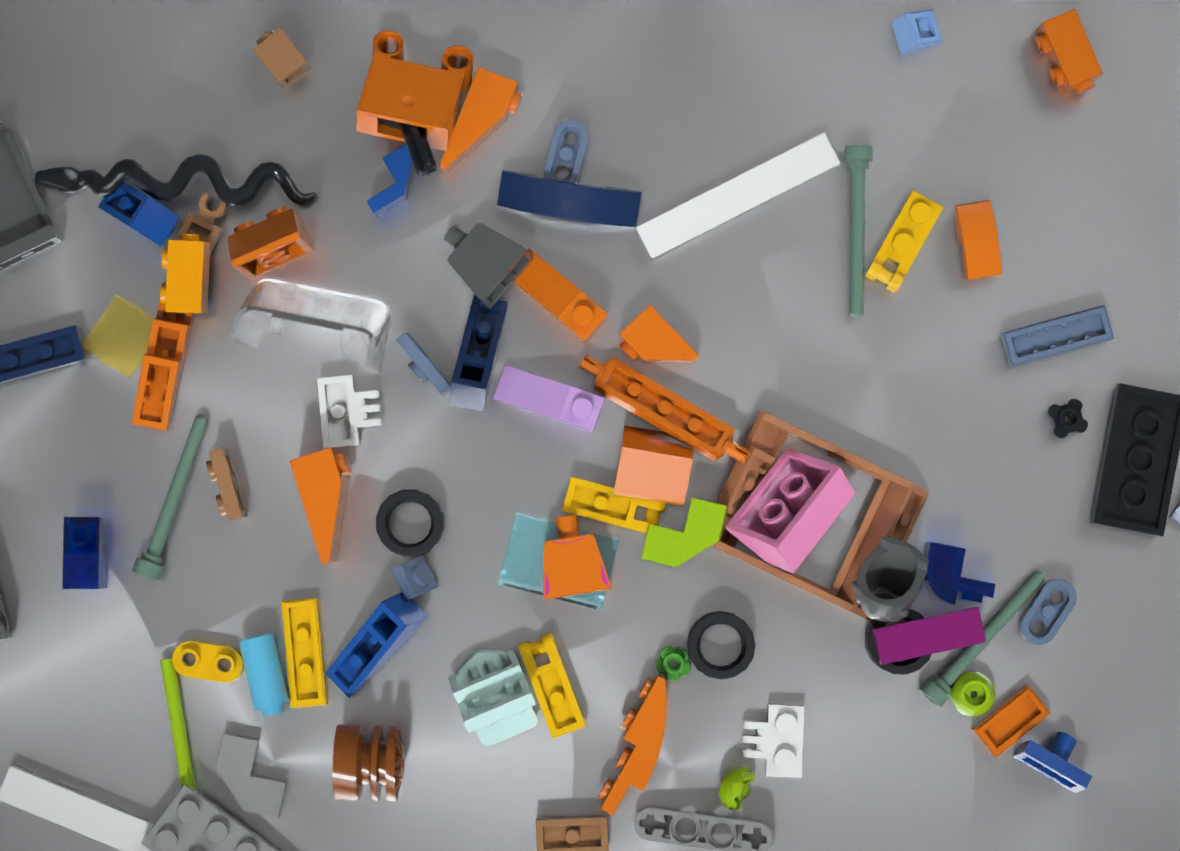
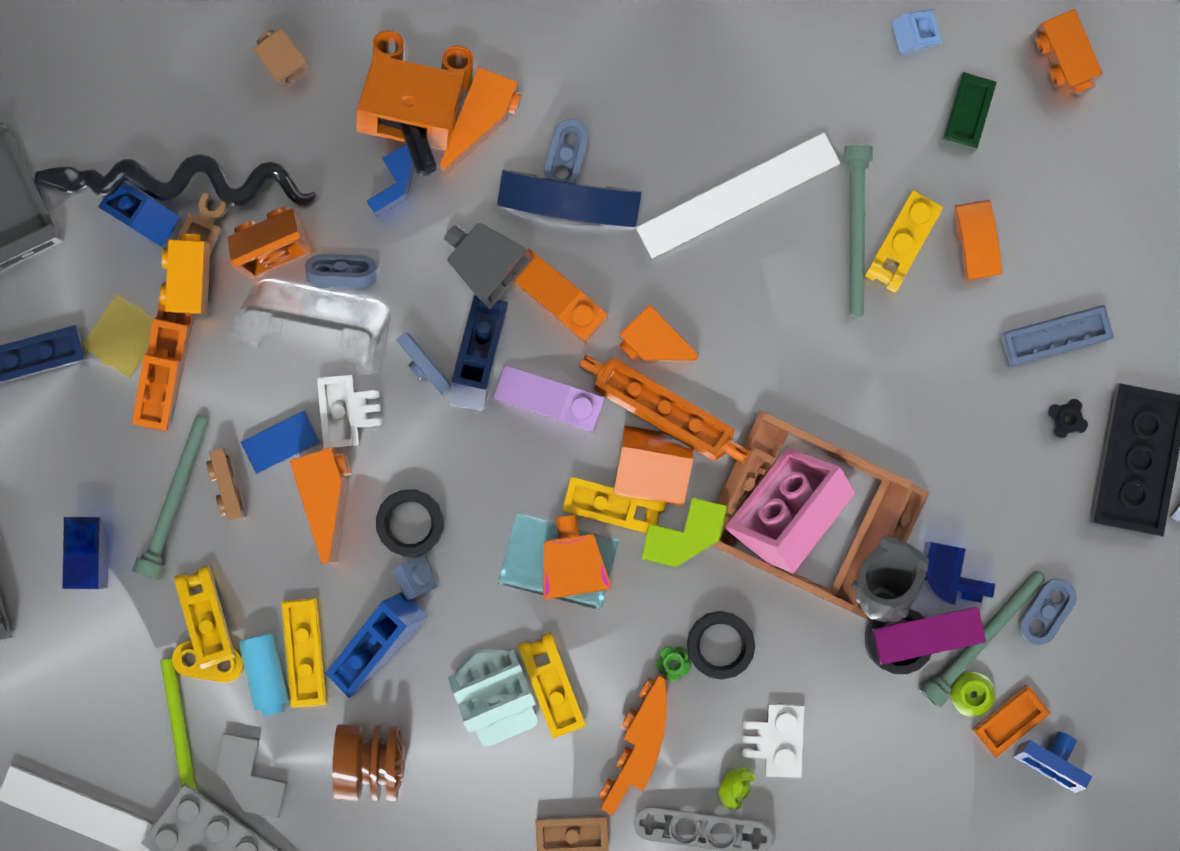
(204, 618): none -> yellow plate
(280, 442): none -> blue tile
(340, 271): none -> sand blue plate
(969, 111): none -> dark green tile

